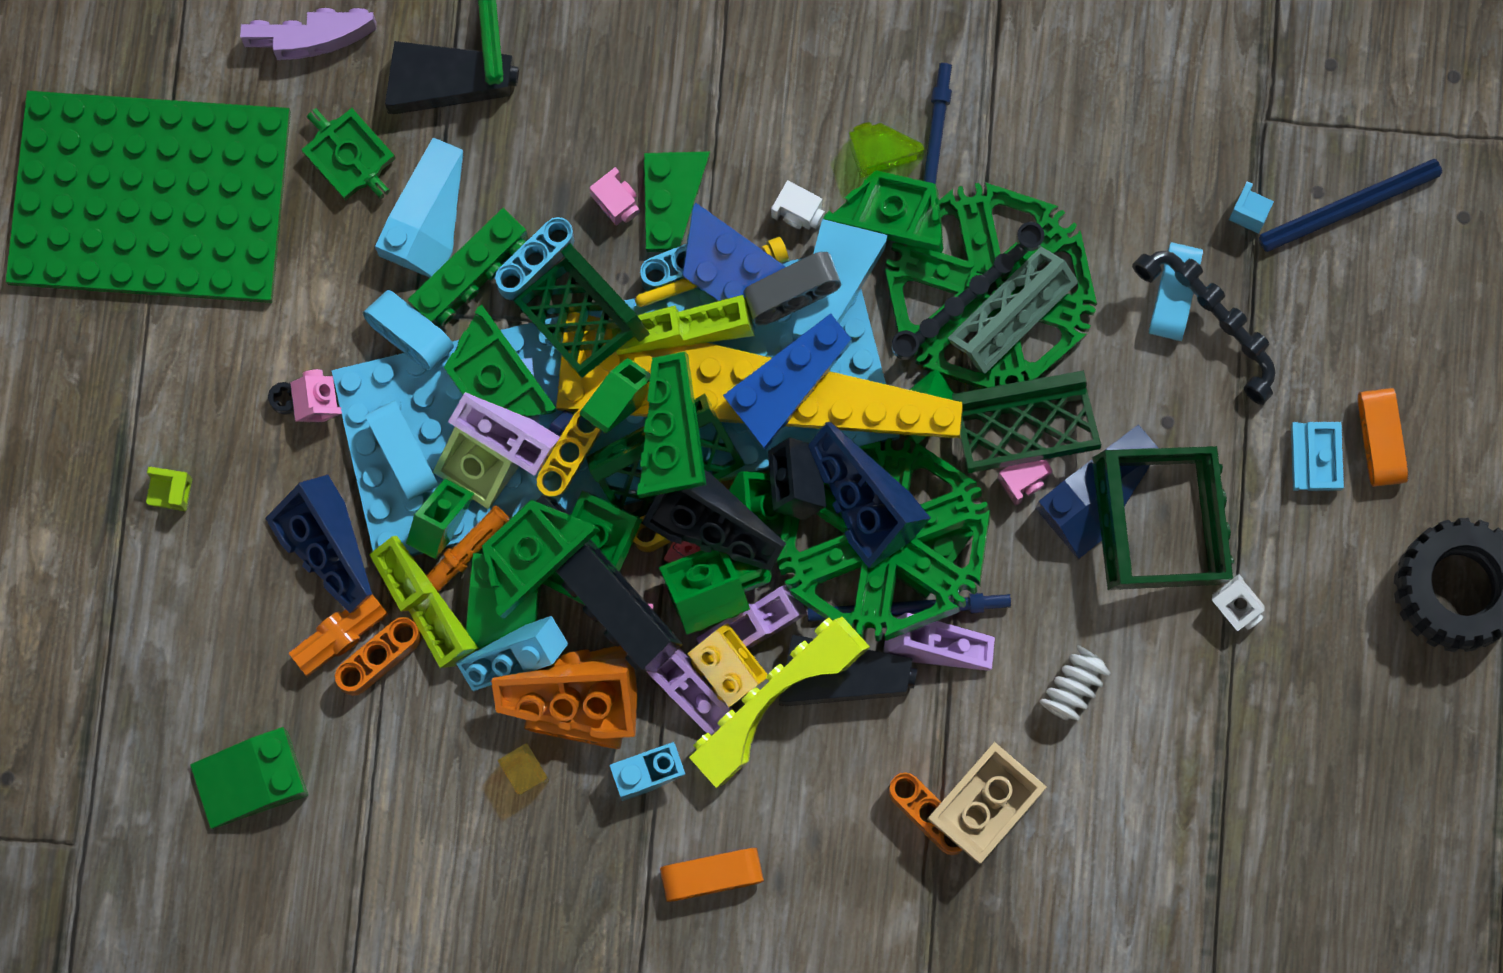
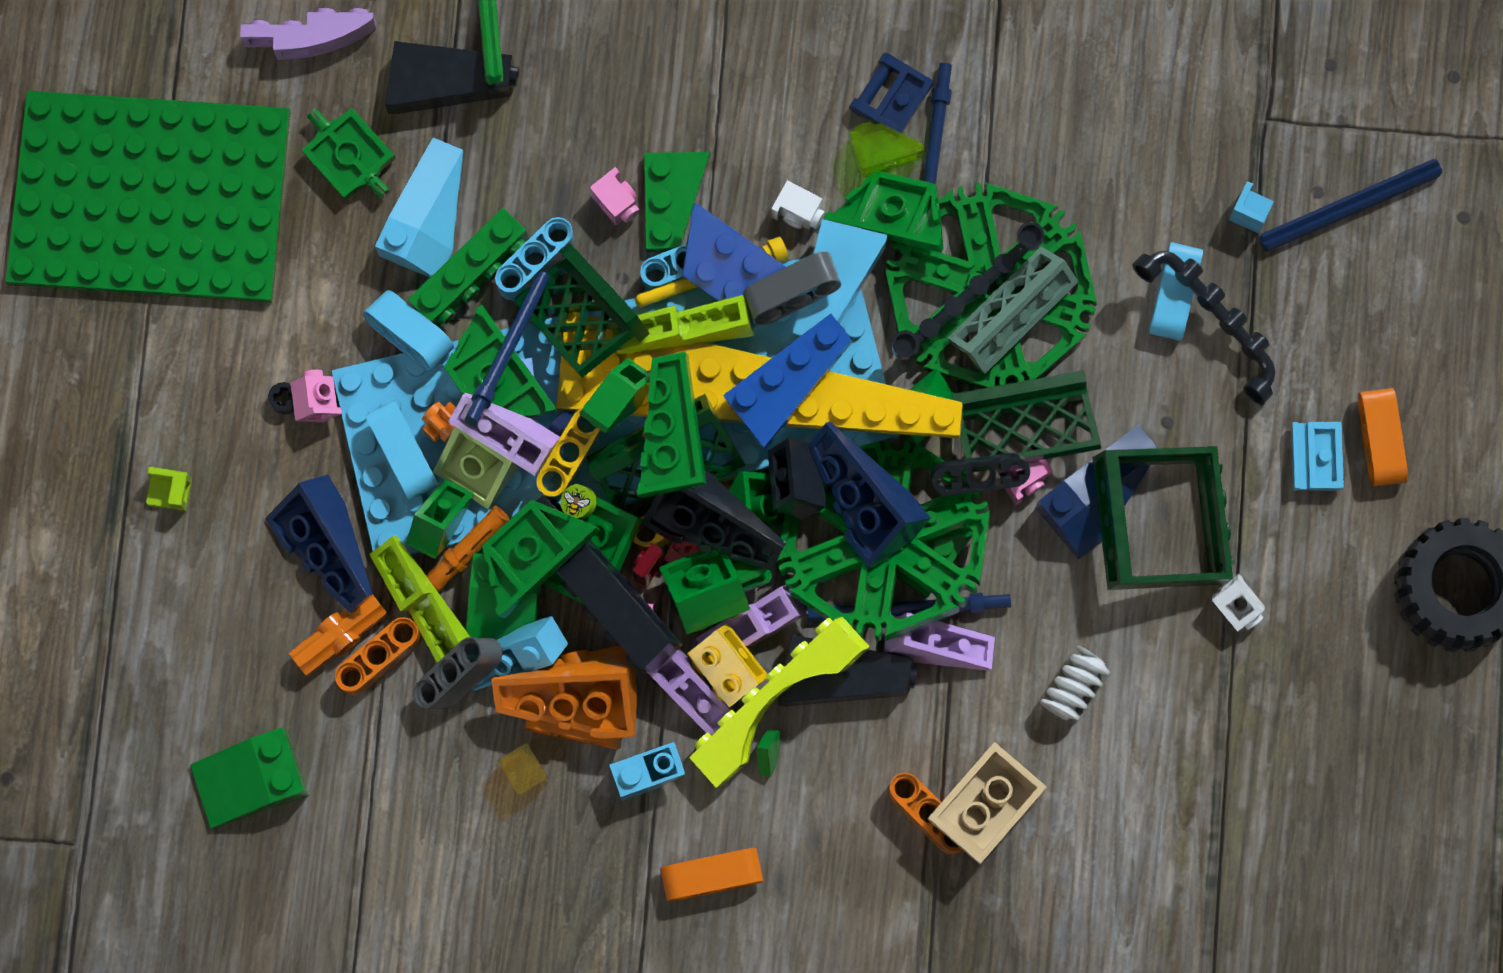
(437, 422): none -> orange gear
(457, 673): none -> dark grey beam
(485, 394): none -> dark blue bar
(578, 501): none -> lime tile
(647, 565): none -> dark red plate
(768, 751): none -> green tile
(901, 99): none -> dark blue plate
(1004, 463): none -> black beam

